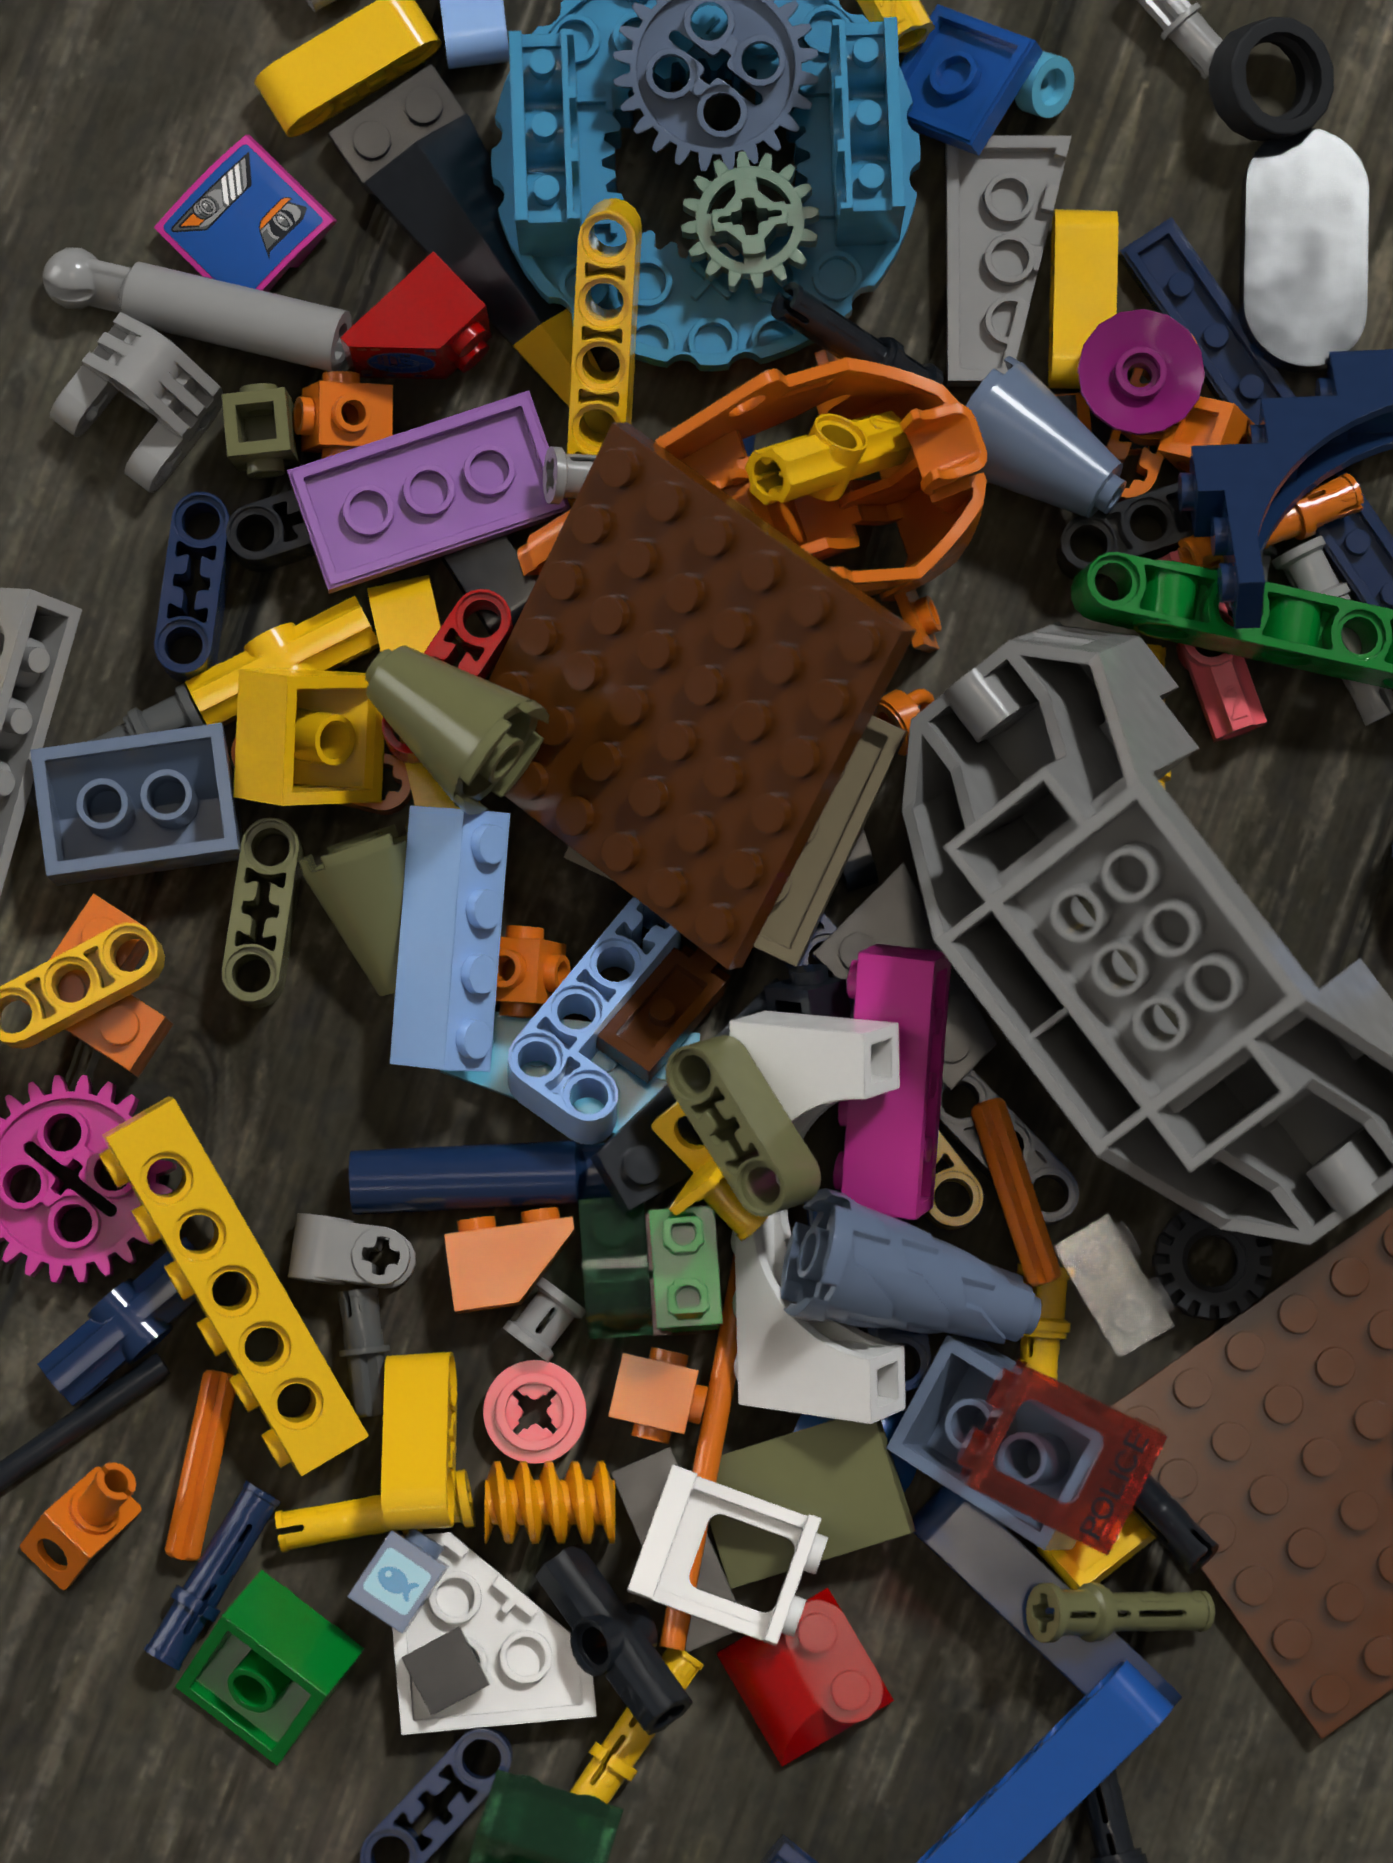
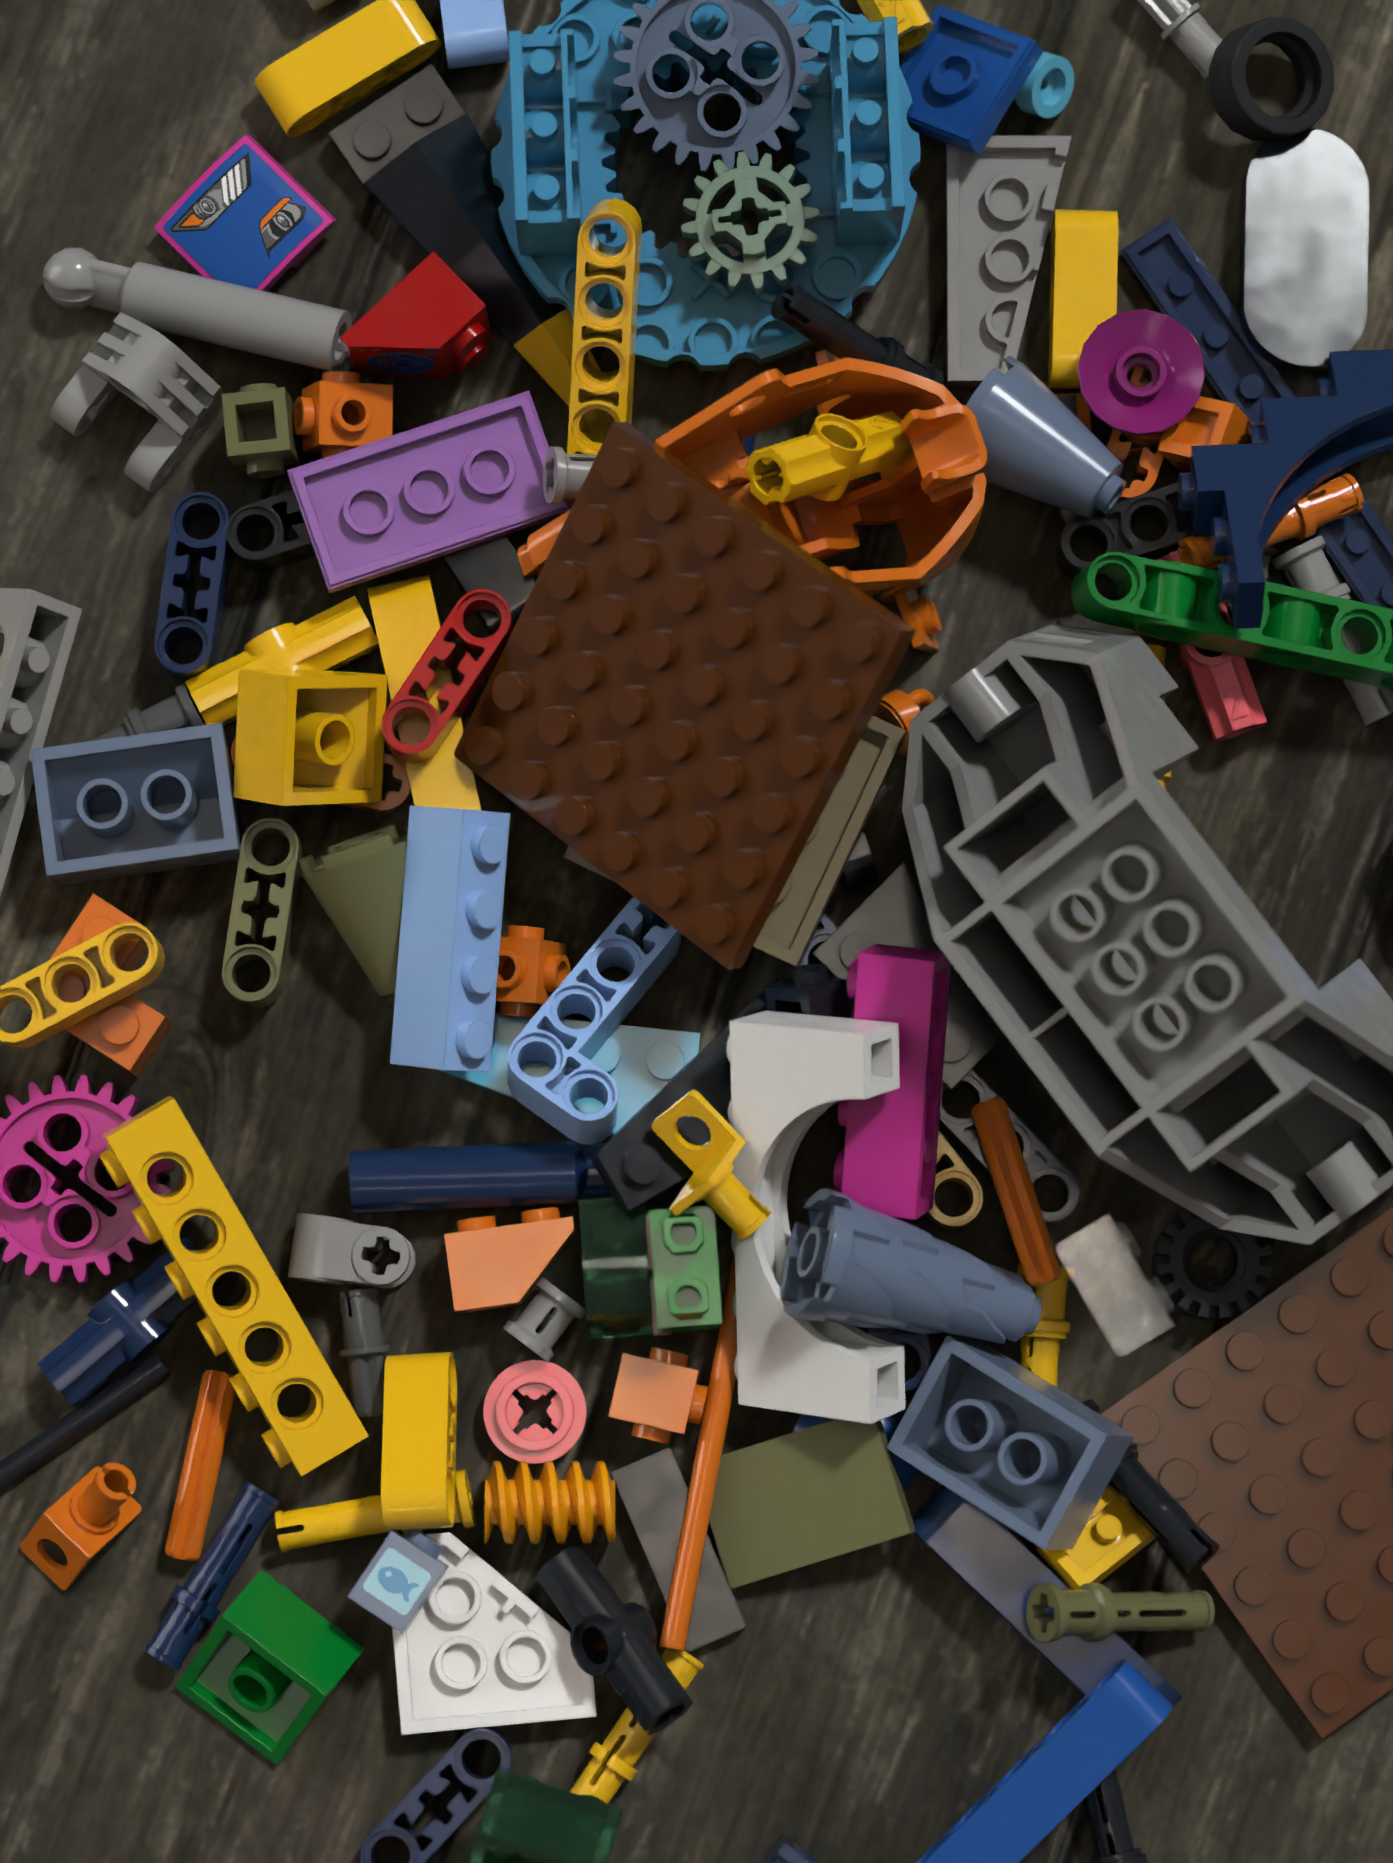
(445, 1670): black tile -> none
(456, 723): olive cone -> none
(664, 1011): reddish brown hinge -> none
(675, 1539): white window -> none
(743, 1125): olive beam -> none
(807, 1682): red slope -> none
(1113, 1481): clear red window -> none

